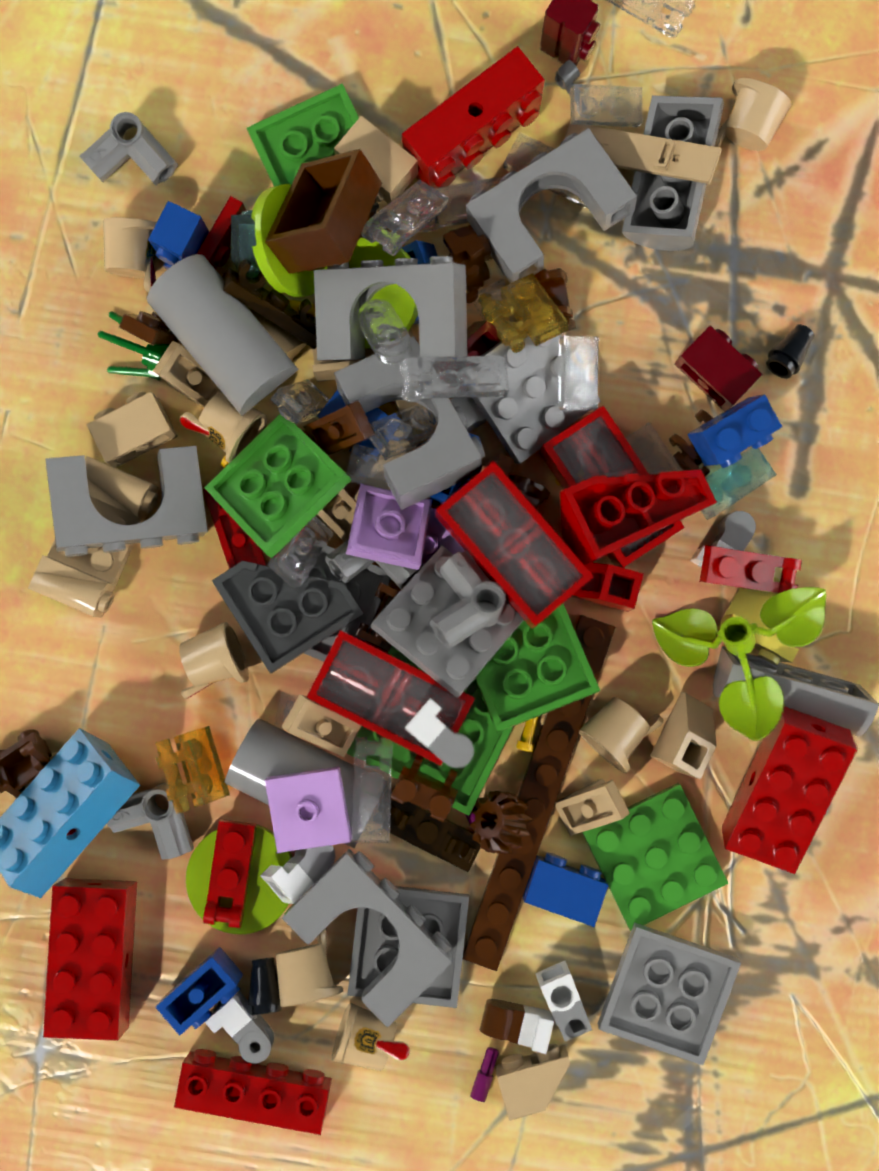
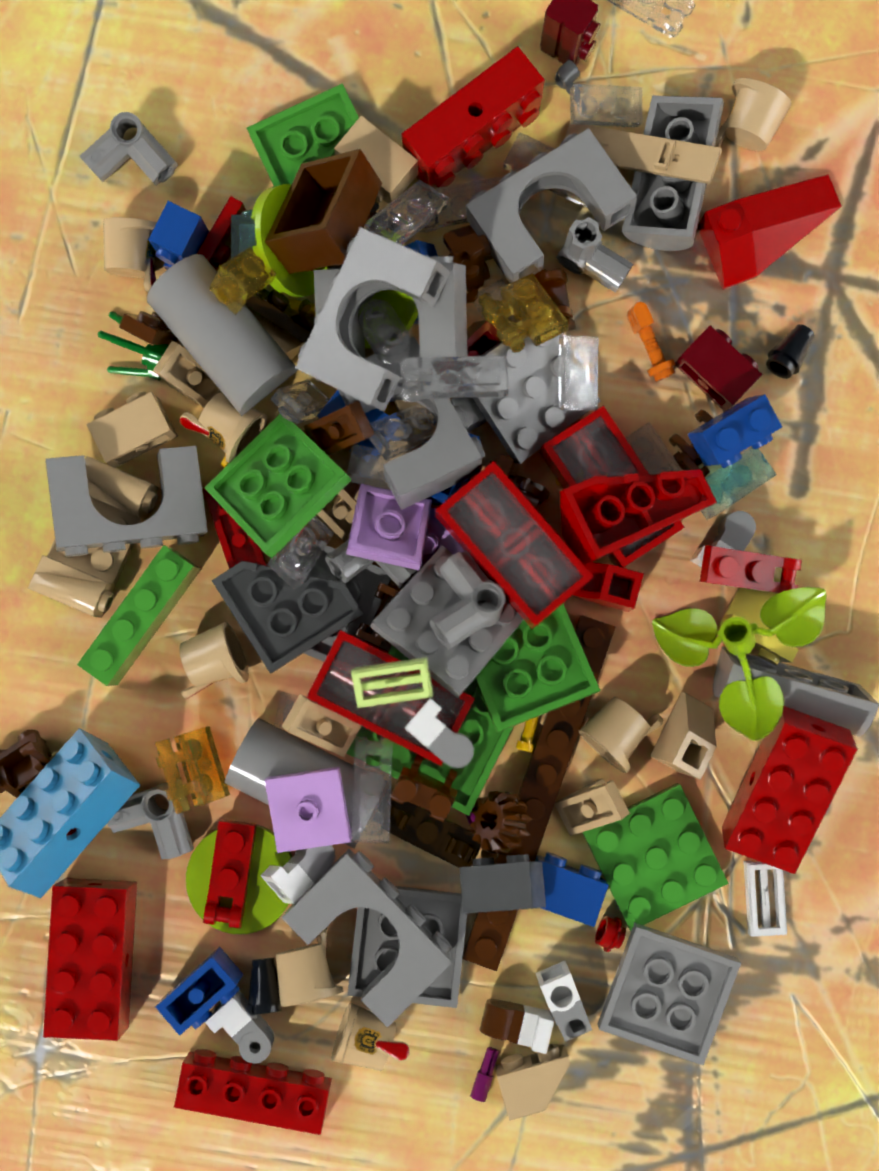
(139, 616): none -> bright green brick
(241, 279): none -> clear yellow bracket
(370, 267): none -> light grey arch
(388, 668): none -> yellowish green tile
(502, 886): none -> dark grey brick
(587, 255): none -> light grey piece
(610, 933): none -> red plate
(641, 322): none -> orange hinge
(751, 902): none -> white tile
(762, 227): none -> red wedge

